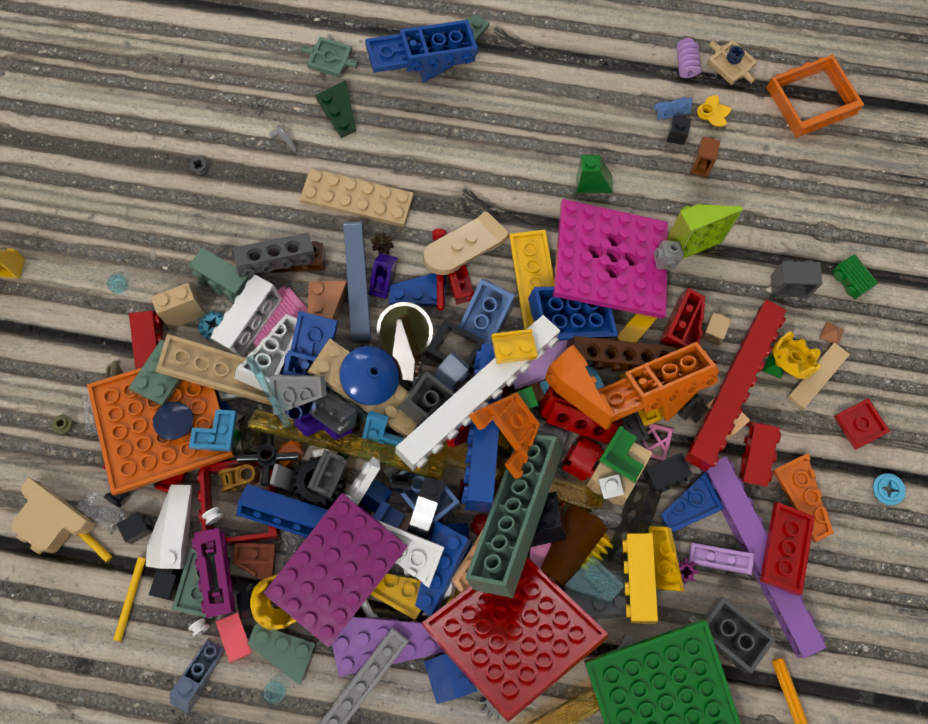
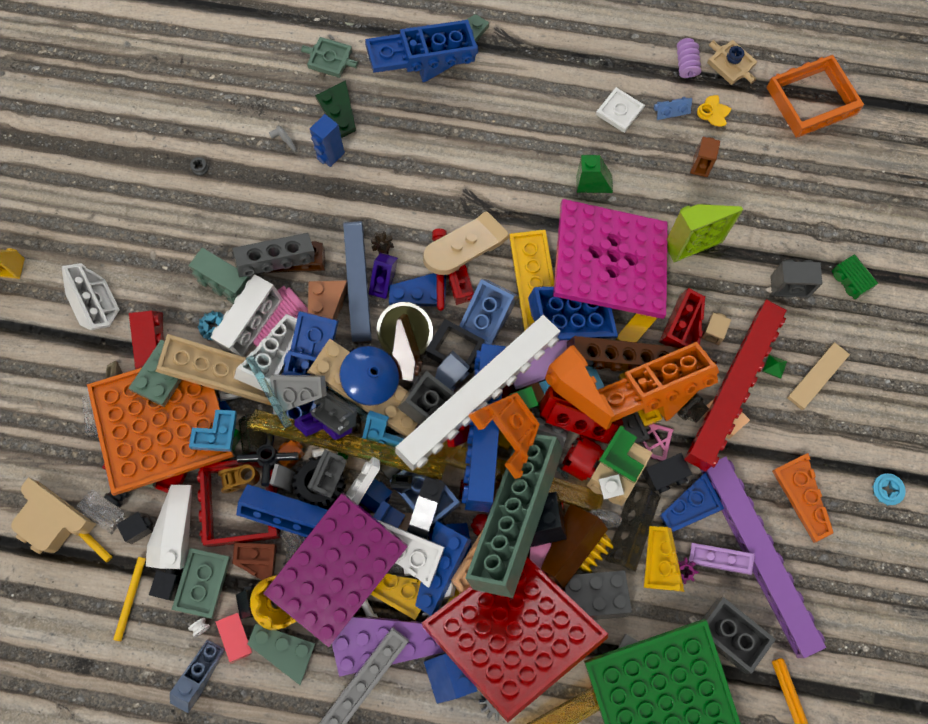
(67, 426): olive plate -> none
(89, 297): none -> white wedge
(117, 283): clear light blue tile -> none
(173, 421): dark blue dish -> none
(178, 305): tan slope -> none
(206, 582): magenta brick -> none
(212, 516): white bush -> none
(274, 692): clear light blue plate -> none
(327, 140): none -> blue brick
(357, 197): tan plate -> none
(514, 346): yellow plate -> none
(595, 581): clear light blue wing -> none
(620, 110): none -> white plate
(641, 579): yellow slope -> none
(668, 255): light grey brick -> none
(678, 130): black brick -> none
(759, 453): red wedge -> none
(787, 549): red plate -> none
(796, 357): yellow plate -> none
(831, 333): nougat slope -> none
(861, 423): red plate -> none

